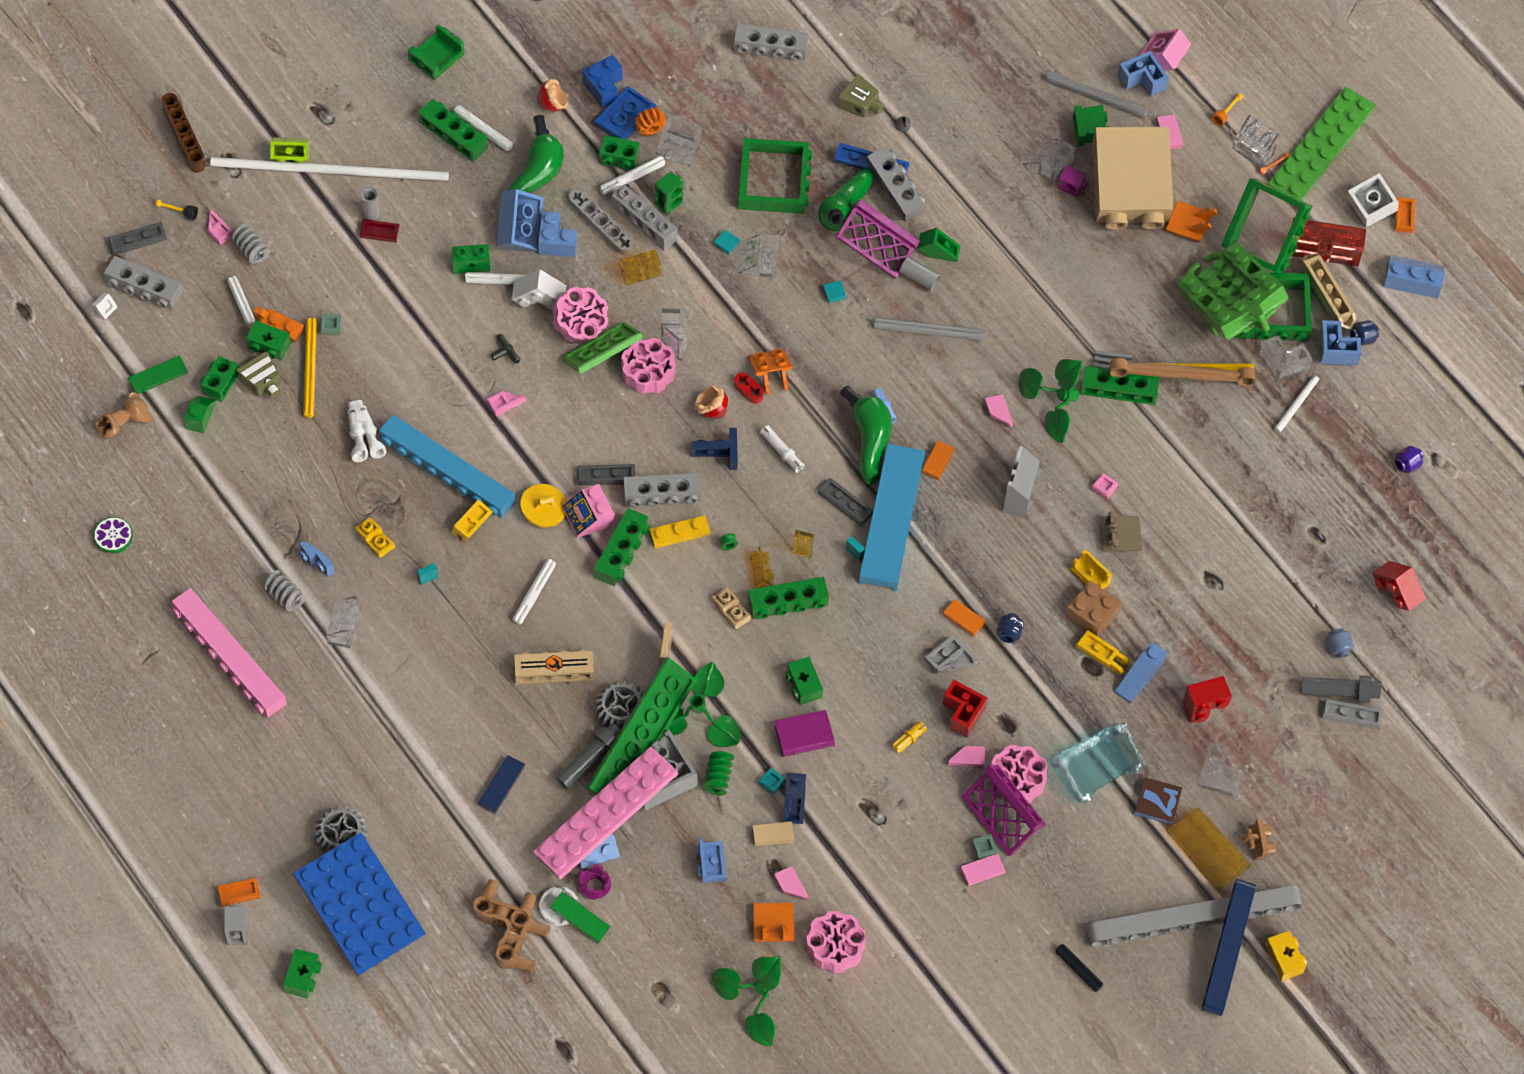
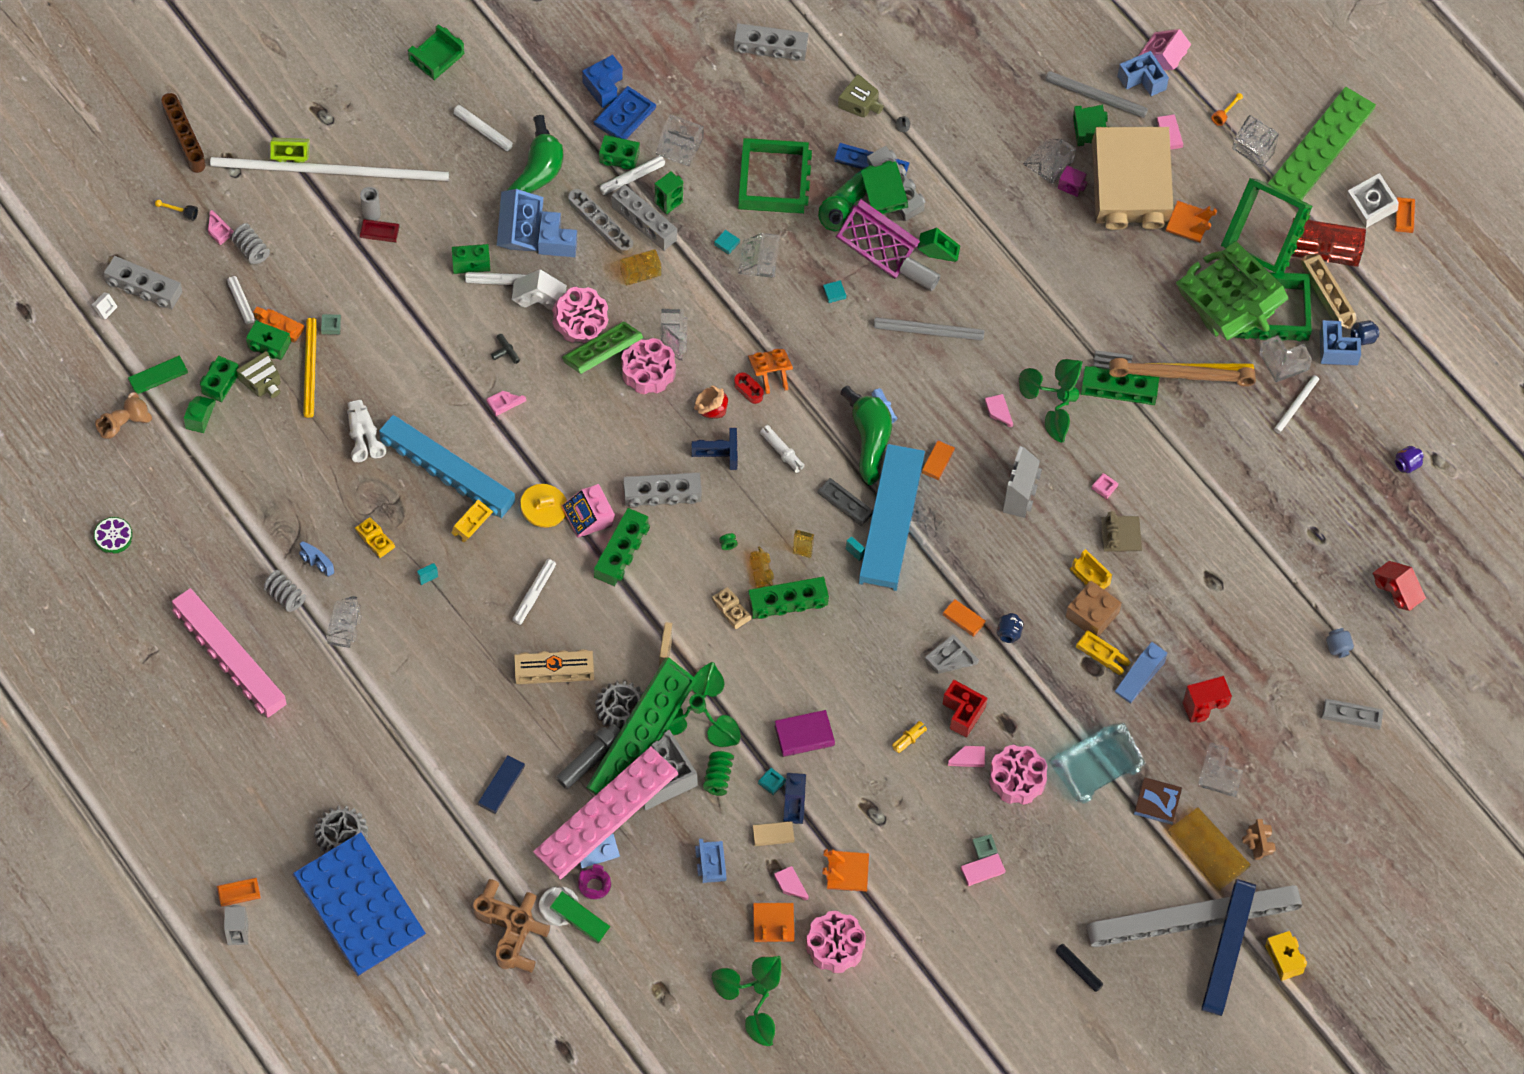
(137, 238): dark grey tile -> none
(302, 962): green brick -> none
(471, 148): green brick -> none
(551, 96): light nougat hair -> none
(604, 474): dark grey tile -> none
(650, 121): orange gear -> none
(679, 531): yellow plate -> none
(804, 680): green brick -> none
(846, 870): none -> orange plate
(885, 187): none -> green panel
(1015, 799): magenta fence -> none
(1262, 170): orange hinge -> none
(1363, 688): dark grey piece -> none
(1414, 276): medium blue slope -> none

